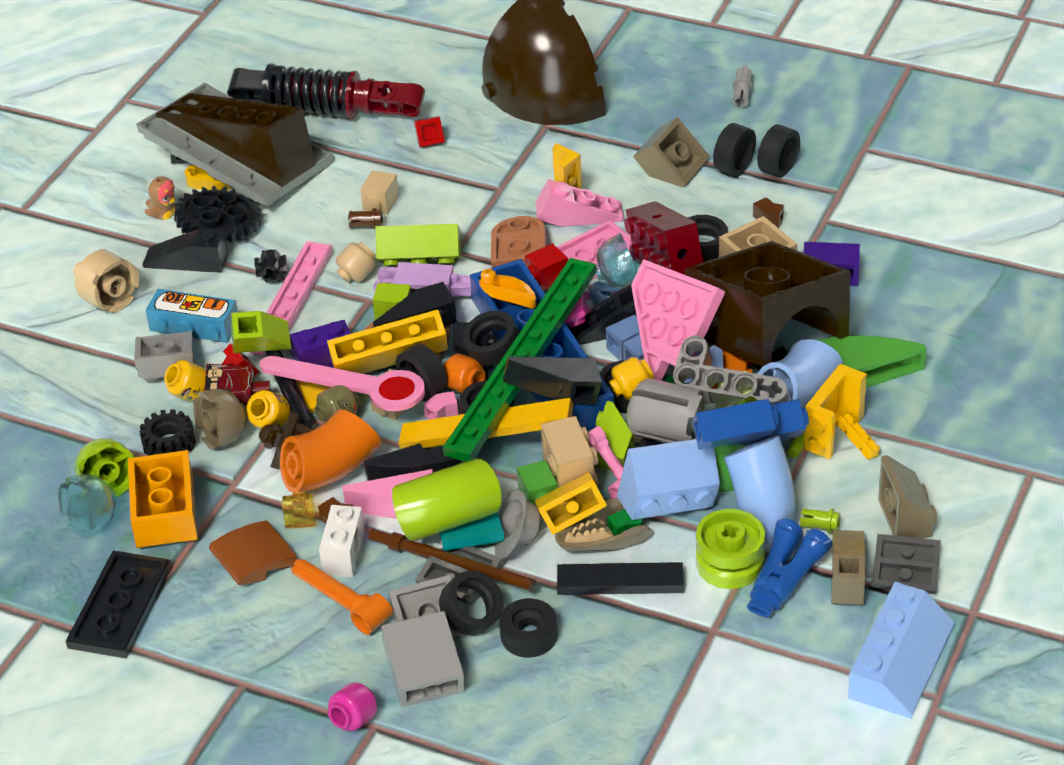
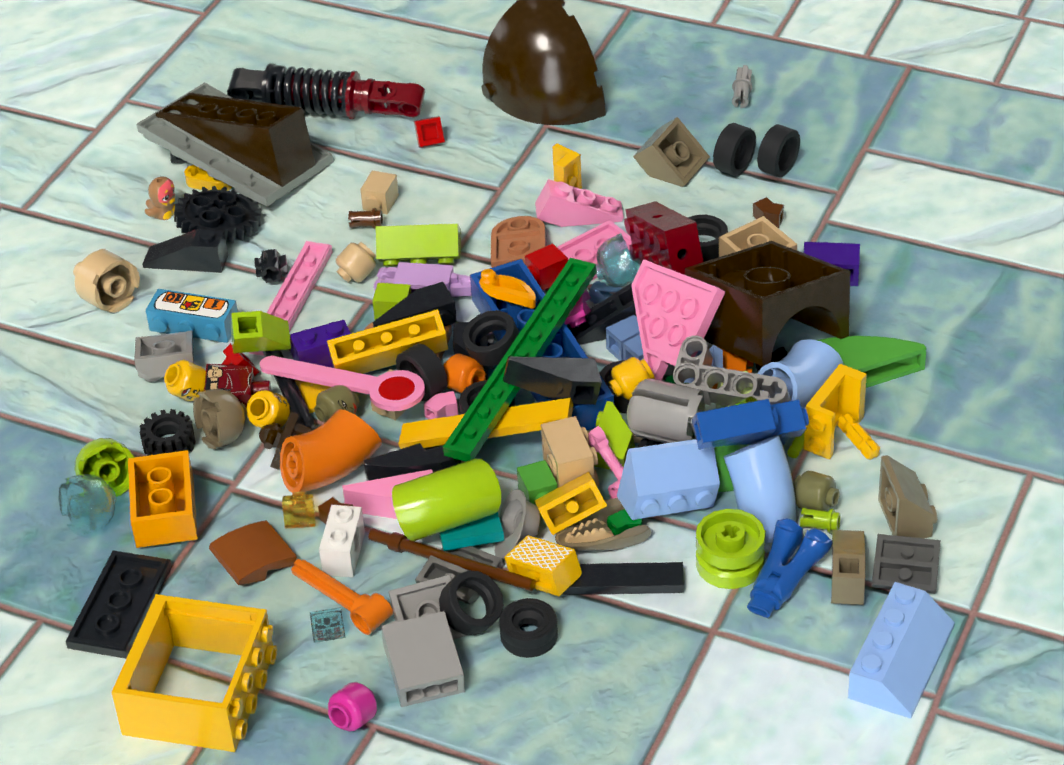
(202, 627): none -> yellow window
(327, 624): none -> clear light blue tile
(548, 563): none -> yellow panel
(815, 491): none -> olive head

